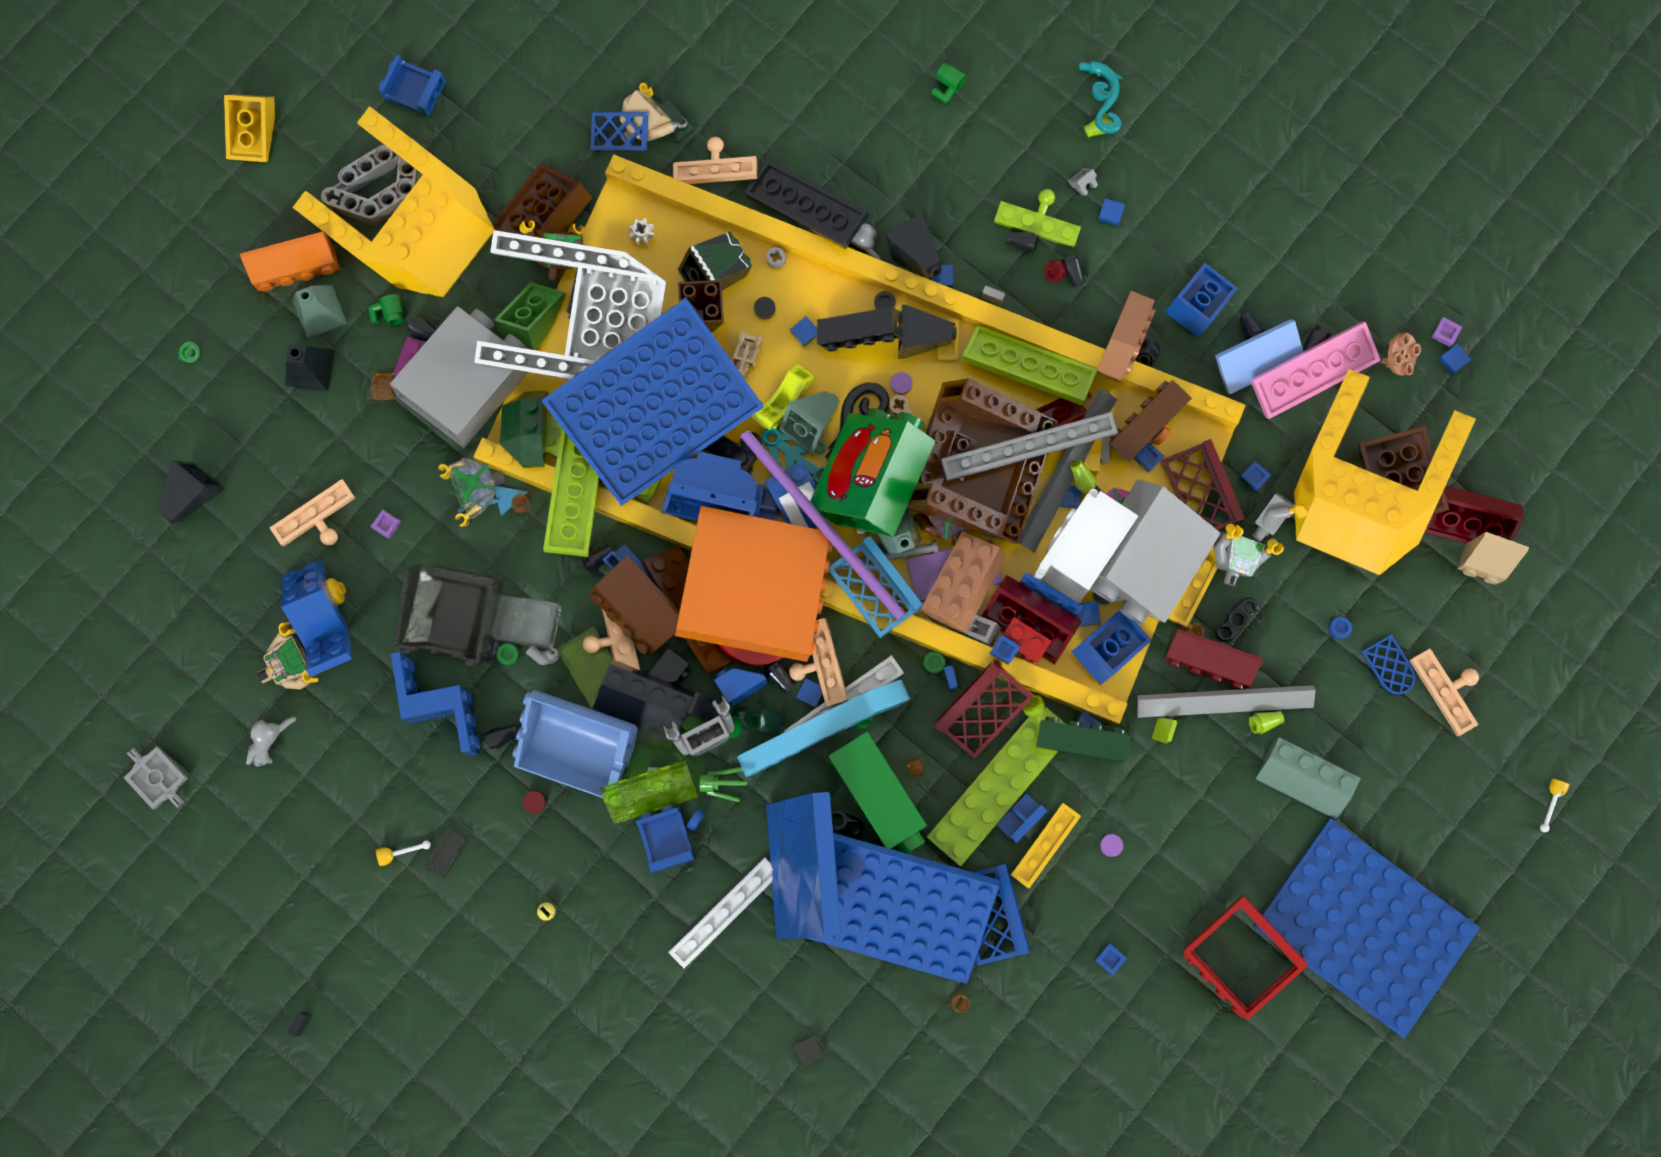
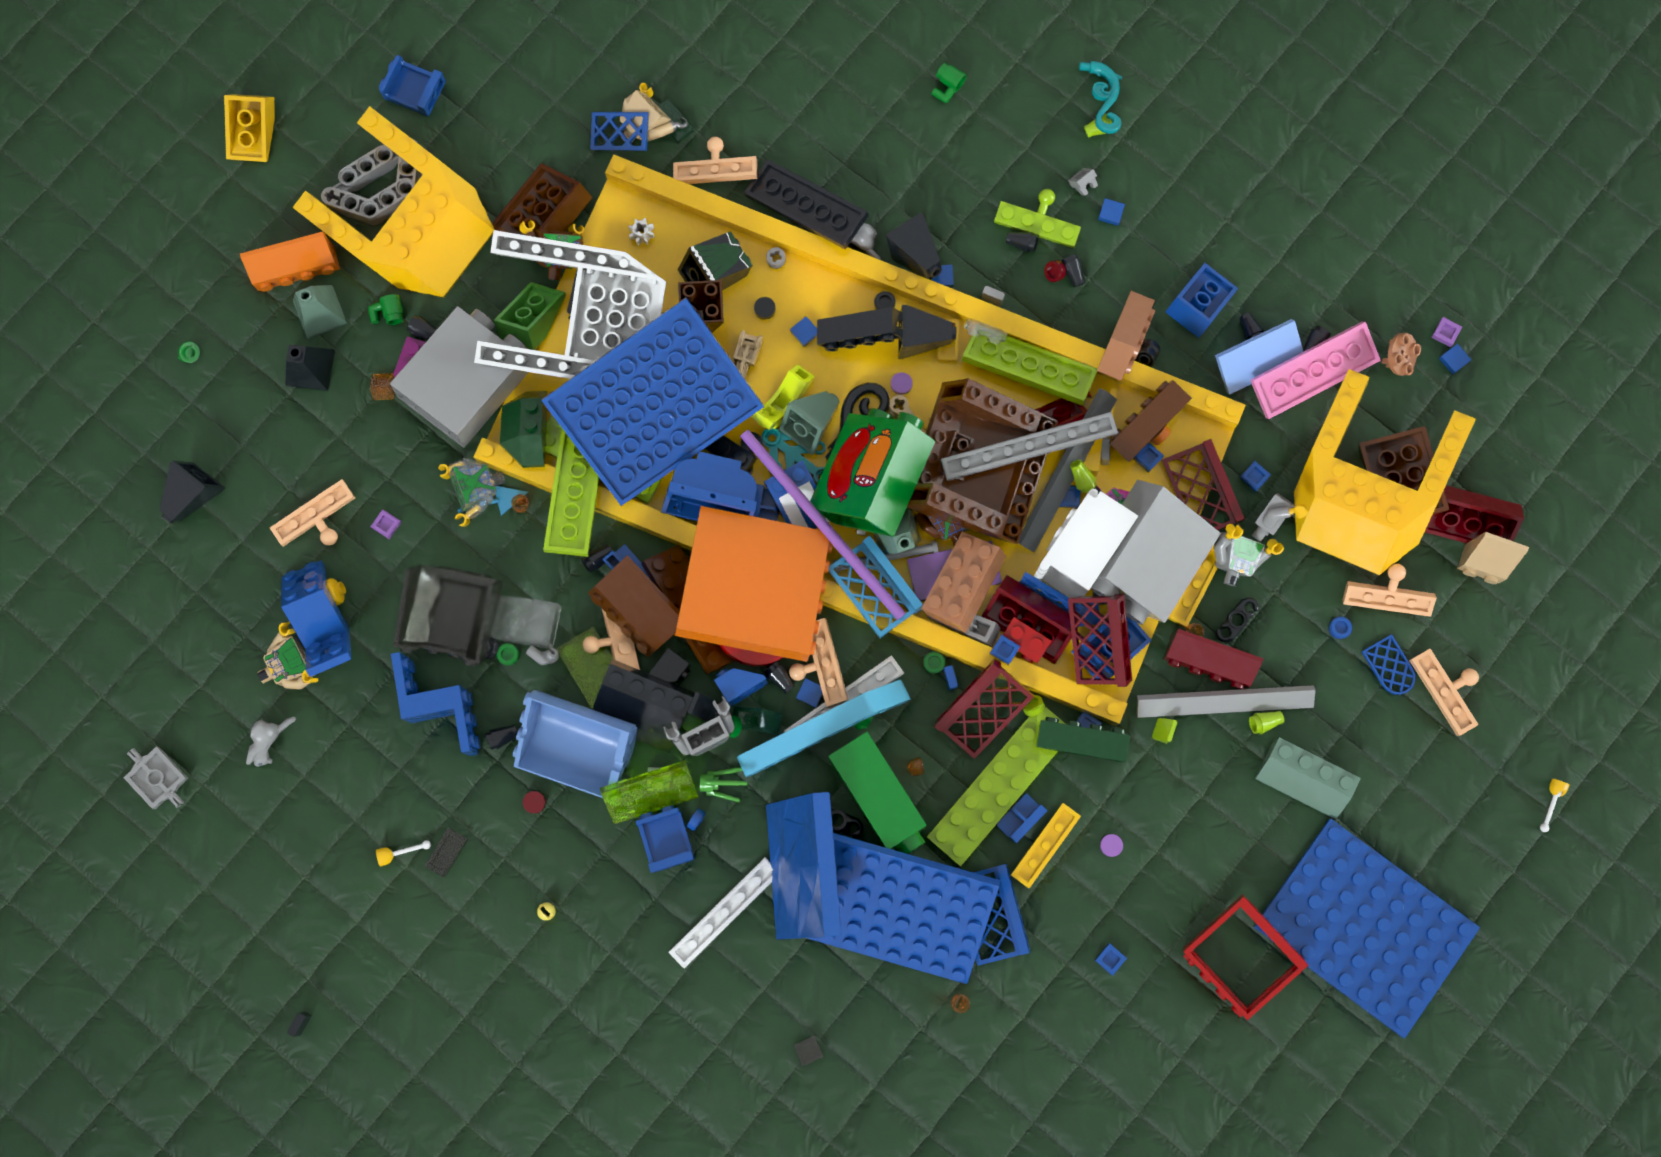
(977, 328): none -> clear plate
(1119, 640): none -> dark red fence
(1390, 597): none -> light nougat plate

